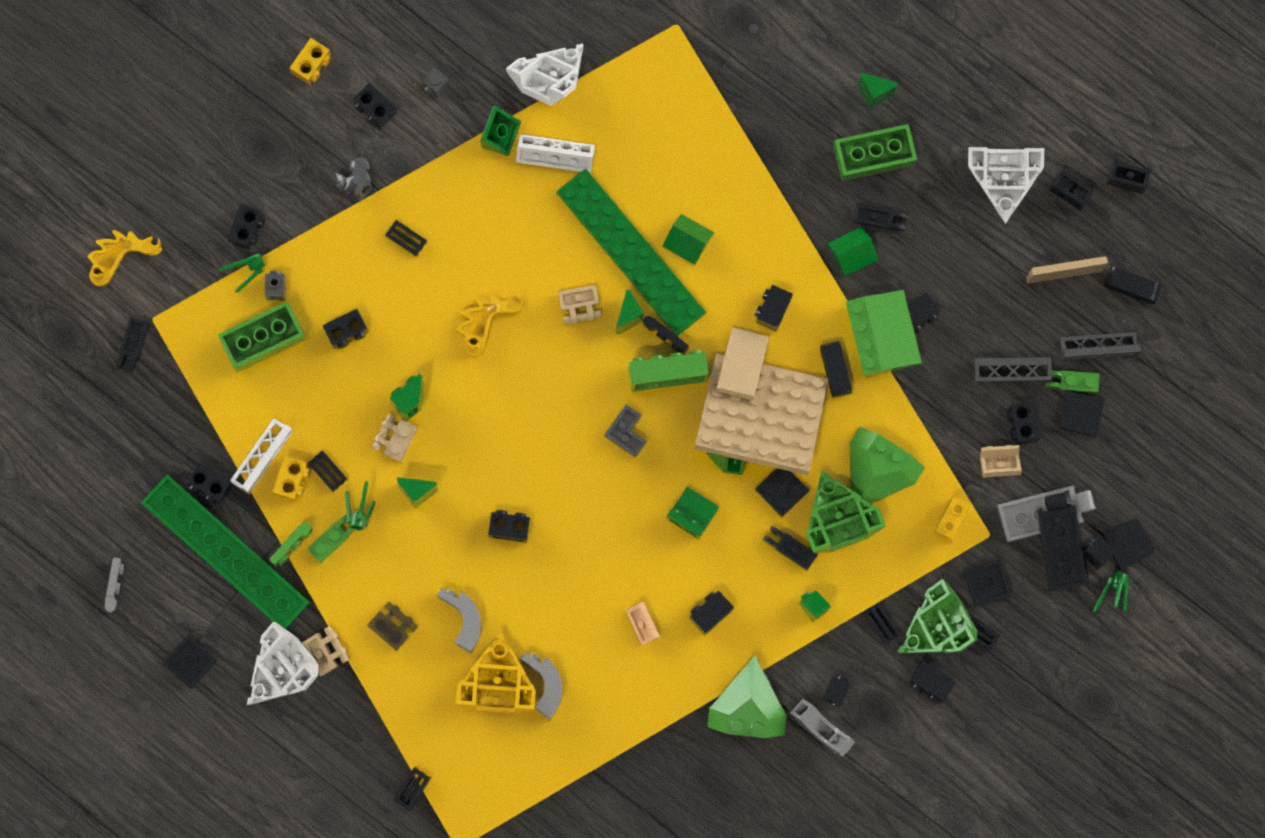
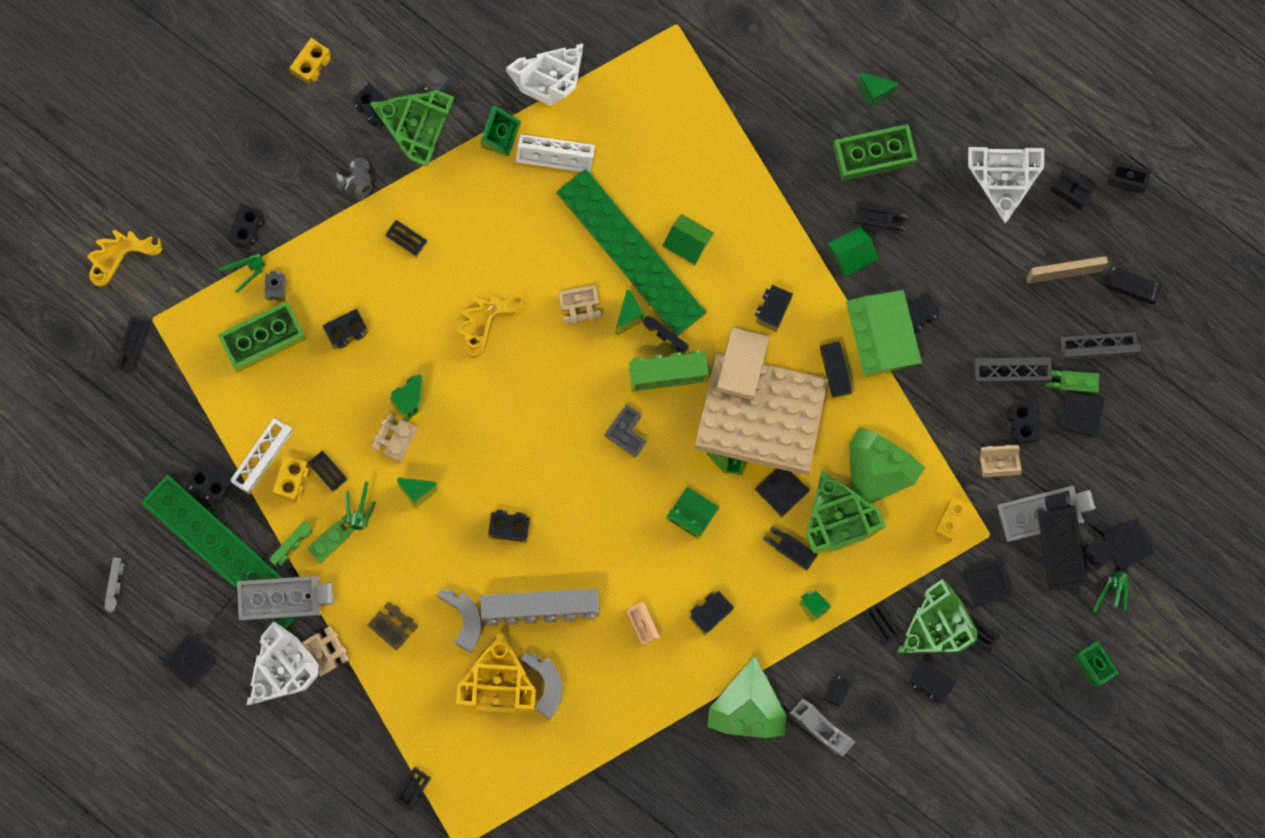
(282, 598): none -> light grey hinge
(415, 121): none -> bright green wedge
(539, 606): none -> light grey brick
(1095, 665): none -> green slope

